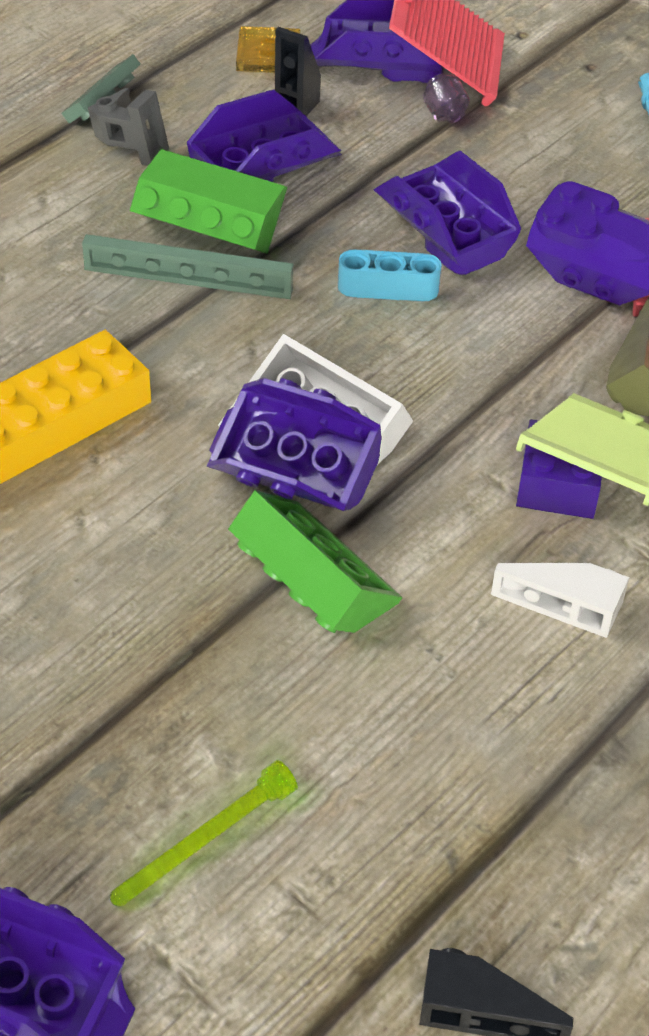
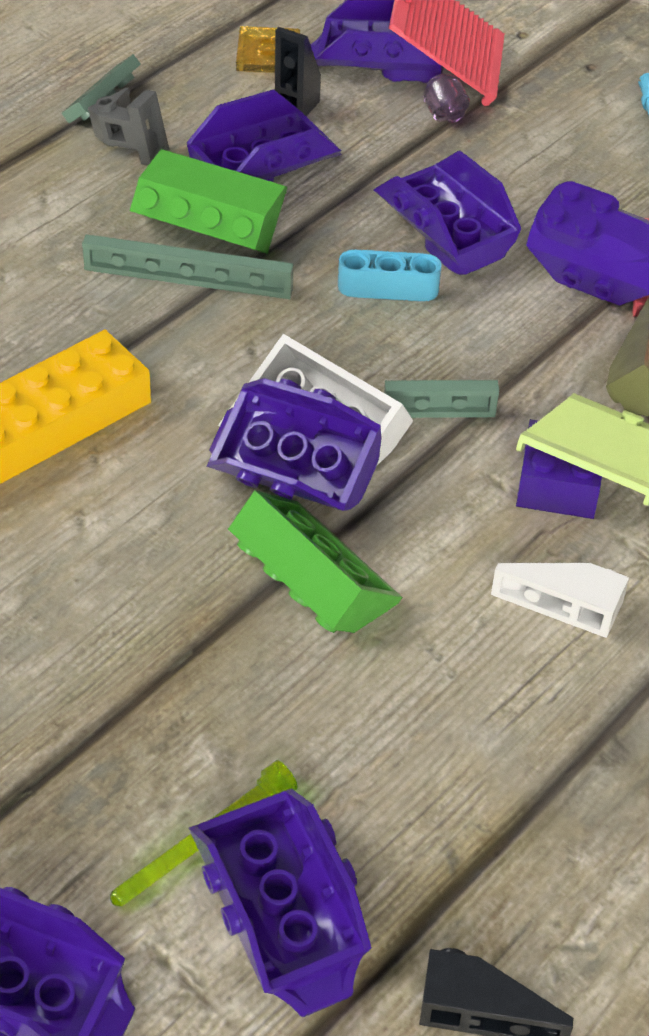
(287, 898): none -> dark purple slope
(445, 397): none -> sand green plate

